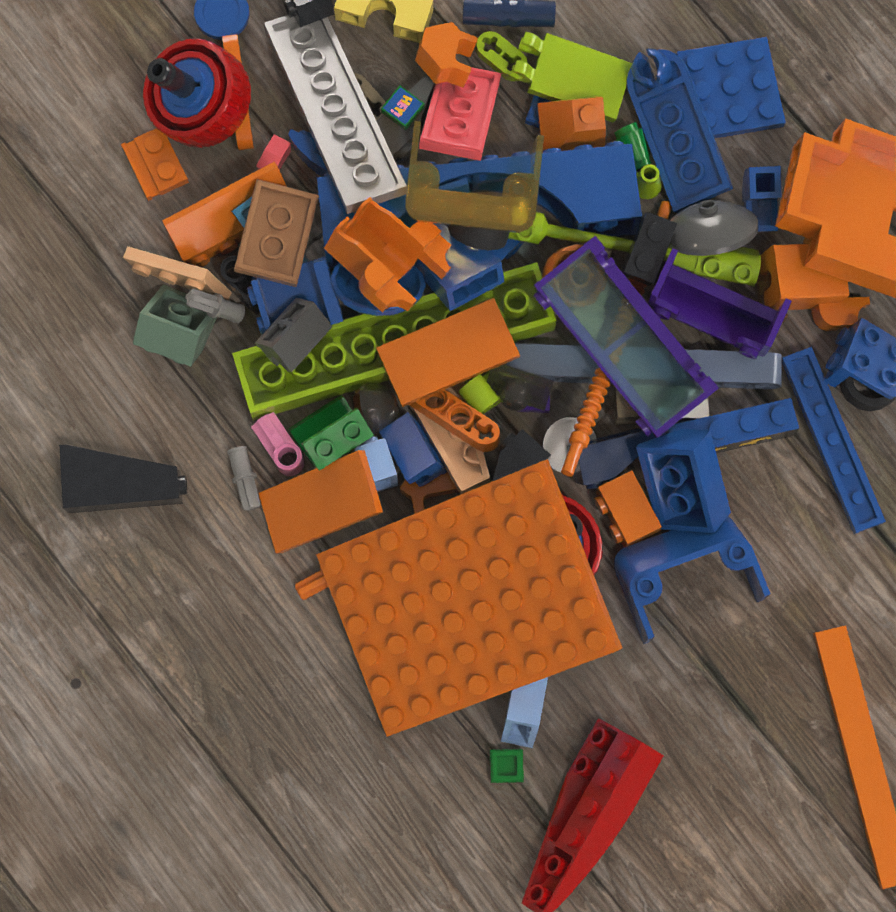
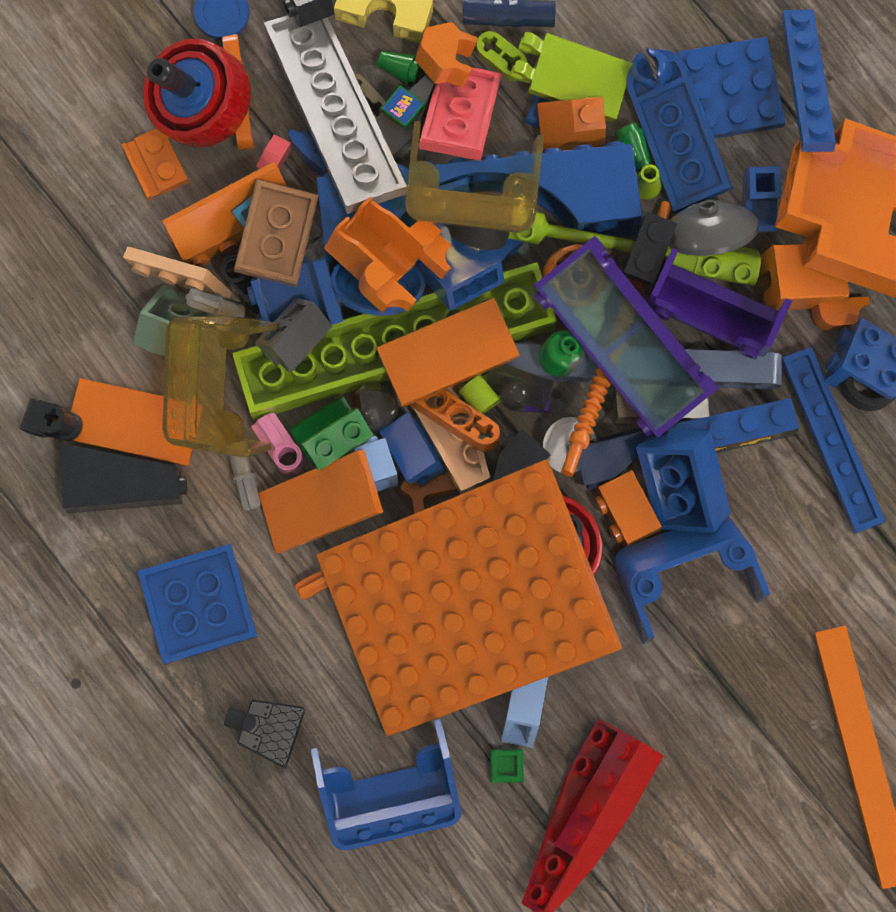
(50, 421): none -> black piece
(125, 422): none -> orange tile
(196, 384): none -> clear yellow windscreen
(197, 604): none -> blue plate
(267, 729): none -> torso
(390, 803): none -> blue windscreen
(401, 66): none -> green cone
(561, 354): none -> green head
(808, 81): none -> blue plate

